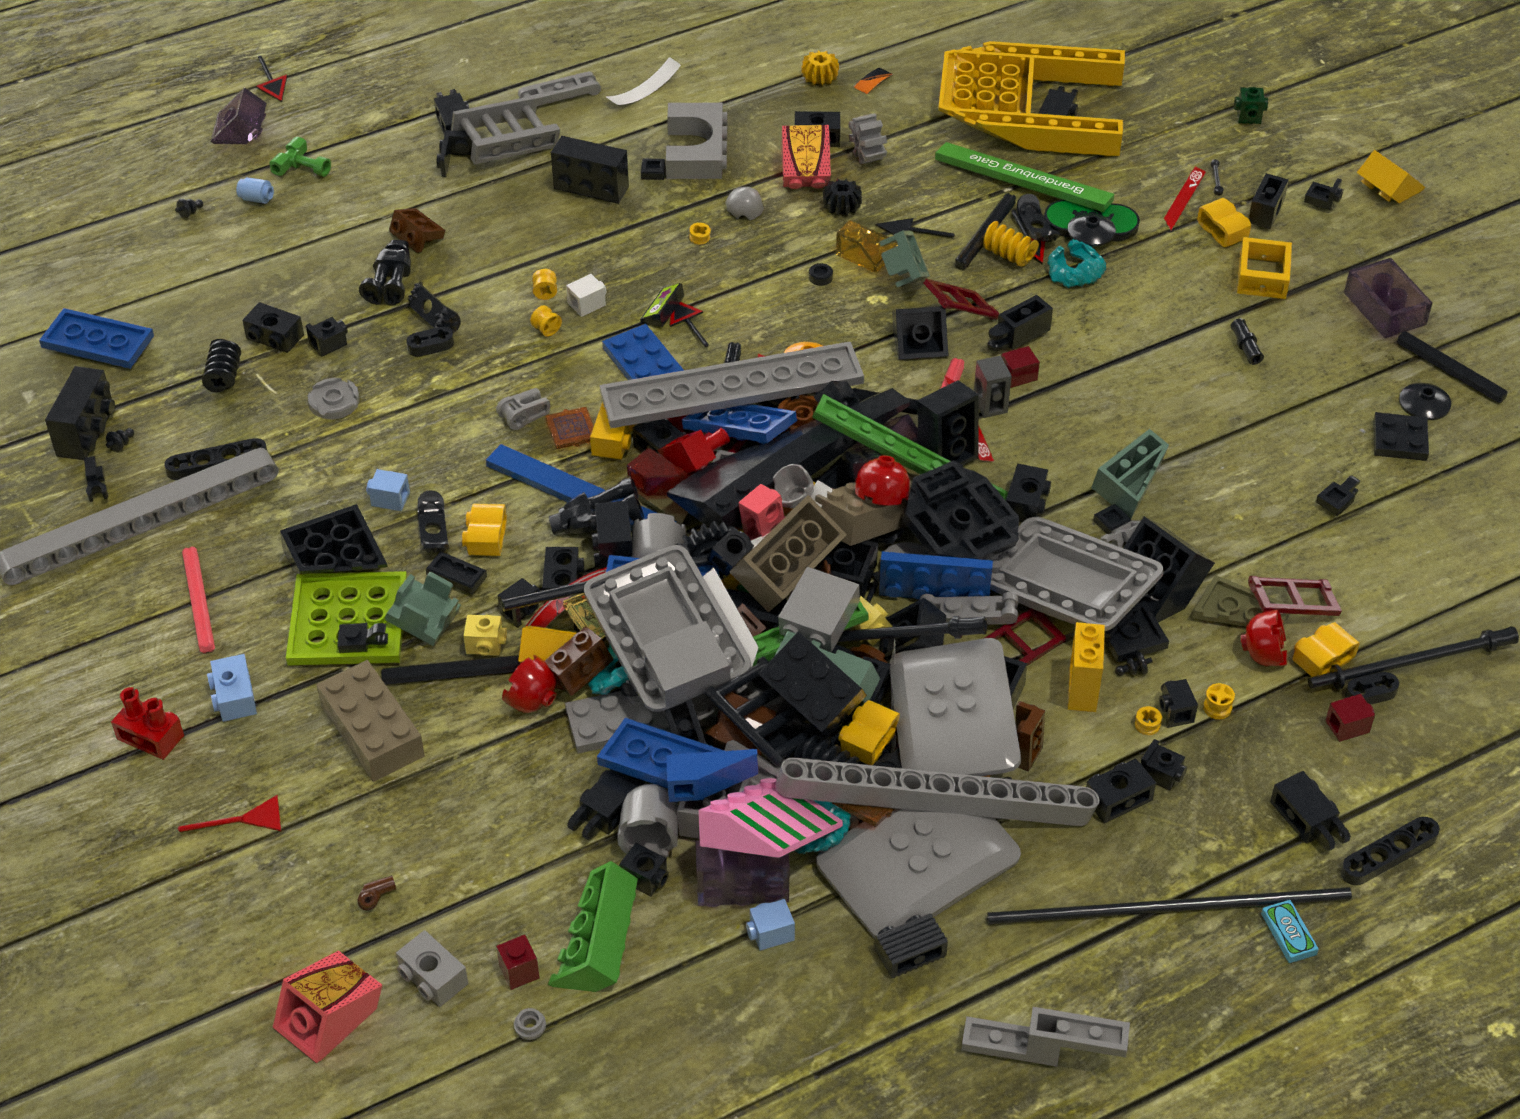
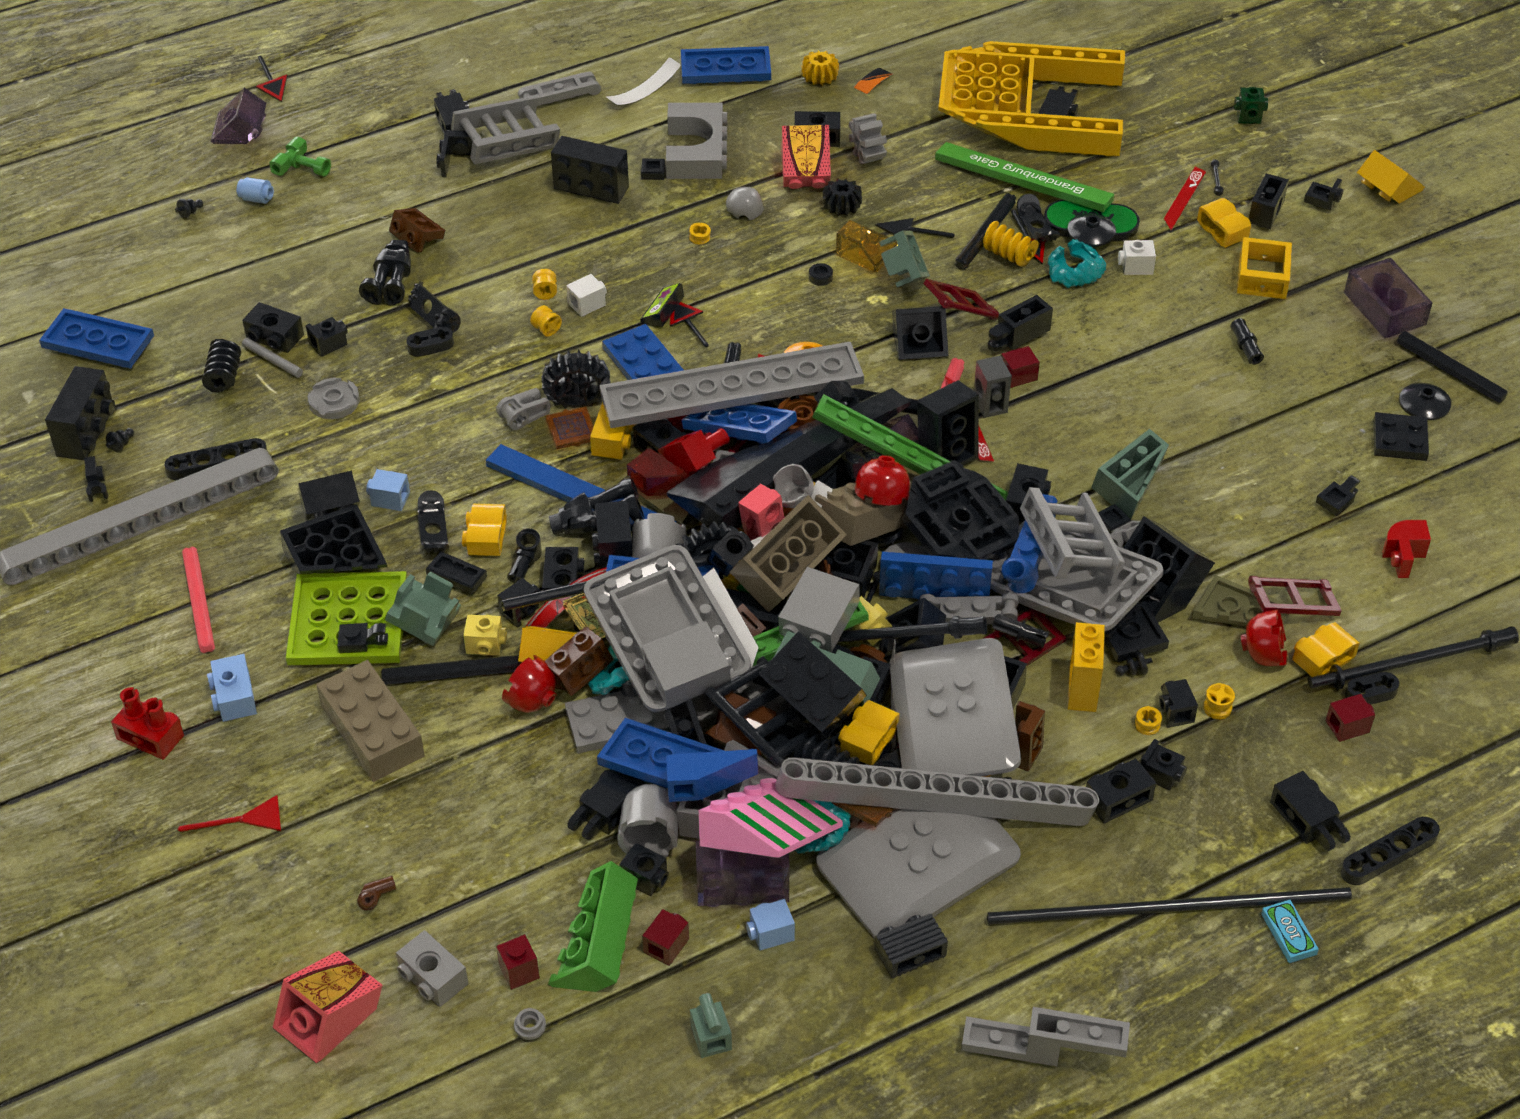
(272, 357): none -> light grey bar
(327, 494): none -> black brick
(524, 555): none -> black pin
(574, 379): none -> black gear
(666, 937): none -> dark red brick
(710, 1027): none -> sand green brick
(725, 65): none -> blue plate
(1020, 630): none -> black axle
(1023, 564): none -> blue plate
(1058, 548): none -> light grey fence
(1137, 257): none -> white brick
(1405, 542): none -> red brick

